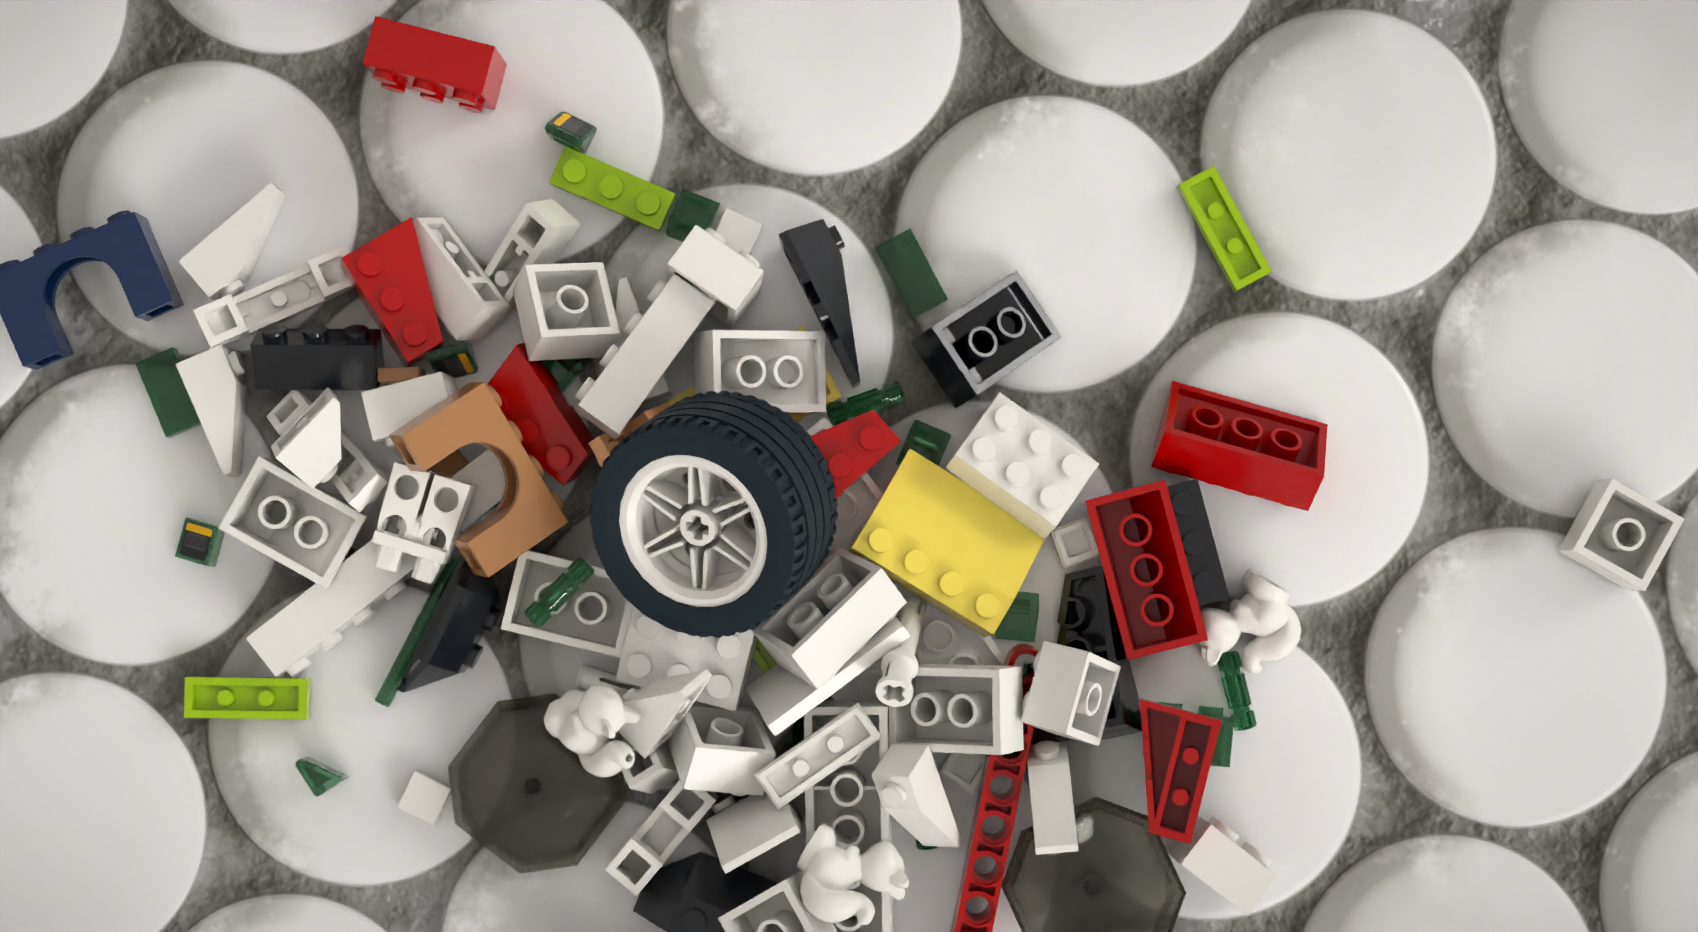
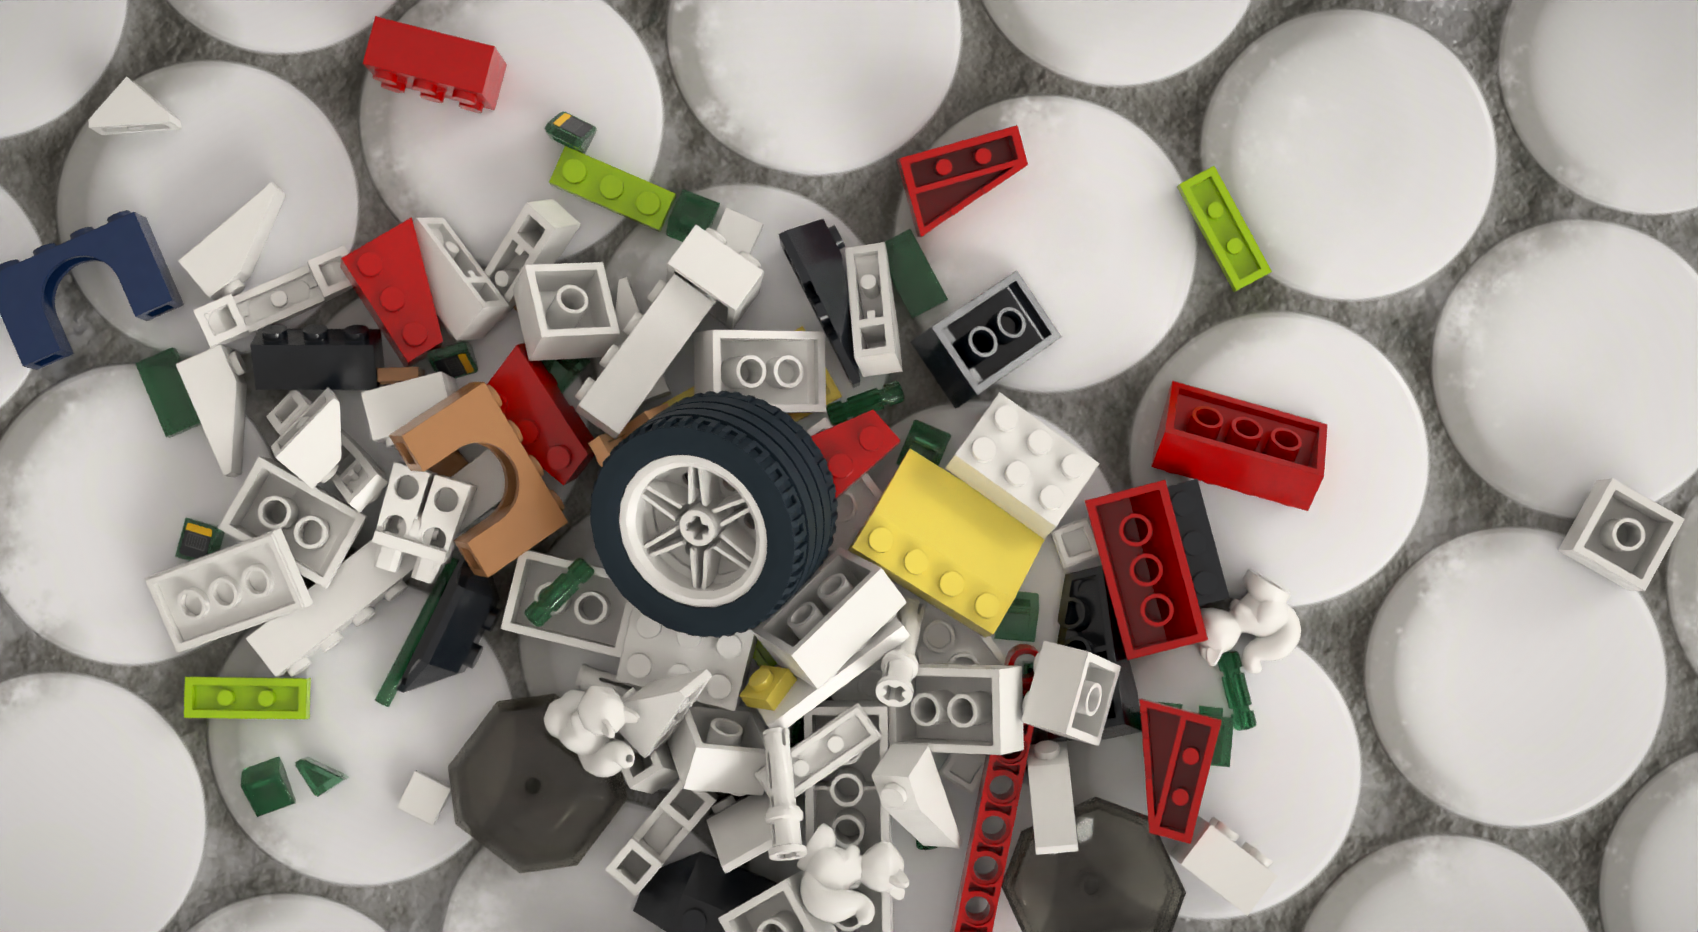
(131, 111): none -> white slope
(229, 590): none -> white tile
(267, 786): none -> clear green slope
(767, 687): none -> light yellow plate
(783, 813): none -> white pin
(873, 310): none -> white slope
(956, 174): none -> red wedge

